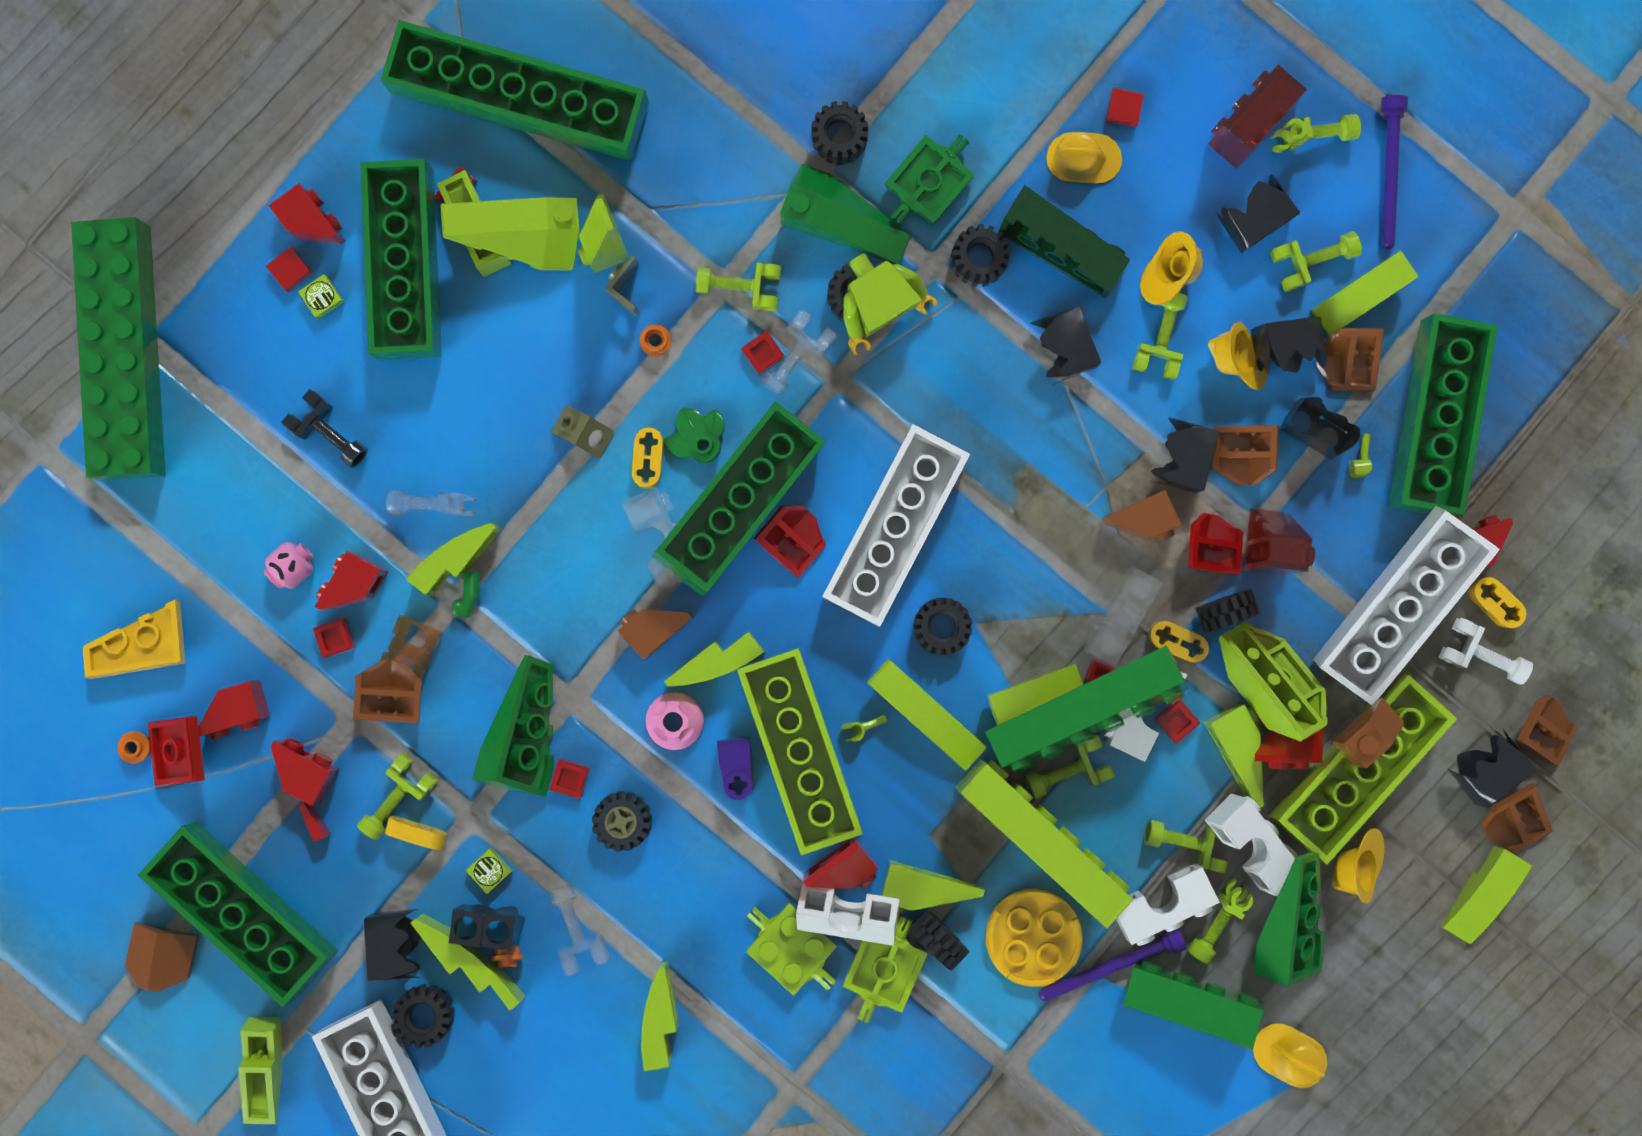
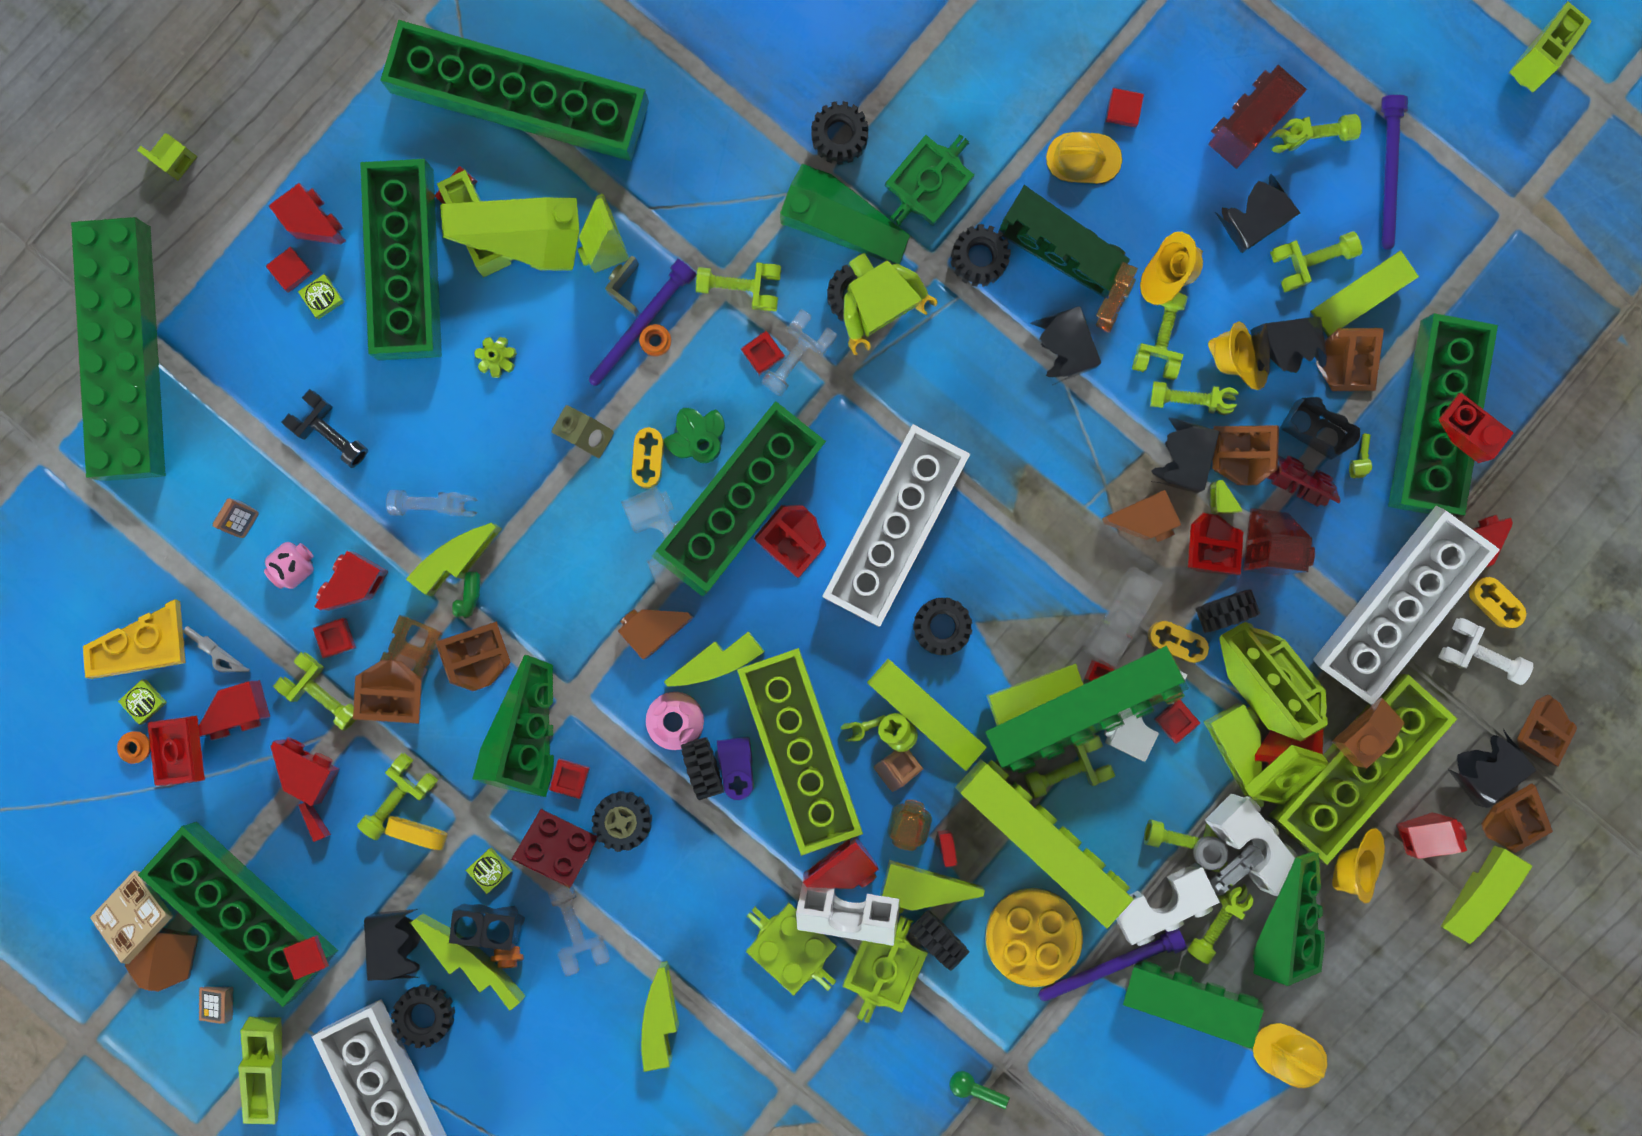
(131, 917): none -> tan tile
(142, 701): none -> lime tile
(170, 156): none -> lime panel
(216, 1004): none -> slope
(218, 654): none -> light grey hand
(235, 518): none -> slope
(293, 692): none -> lime bar
(305, 957): none -> red tile
(474, 657): none -> dark orange slope
(500, 359): none -> lime plant
(555, 848): none -> dark red hinge
(679, 276): none -> dark purple piece
(702, 768): none -> black tyre
(898, 769): none -> nougat slope
(905, 736): none -> lime wheel
(909, 825): none -> clear orange head
(947, 848): none -> red tile
(963, 1085): none -> green bar
(1124, 283): none -> clear orange piece
(1210, 853): none -> light grey tile
(1213, 400): none -> lime bar
(1222, 499): none -> lime slope
(1236, 869): none -> dark grey axle
(1287, 775): none -> lime tile
(1319, 484): none -> dark red hinge
(1432, 836): none -> slope
(1474, 429): none -> red slope
(1550, 47): none -> lime slope

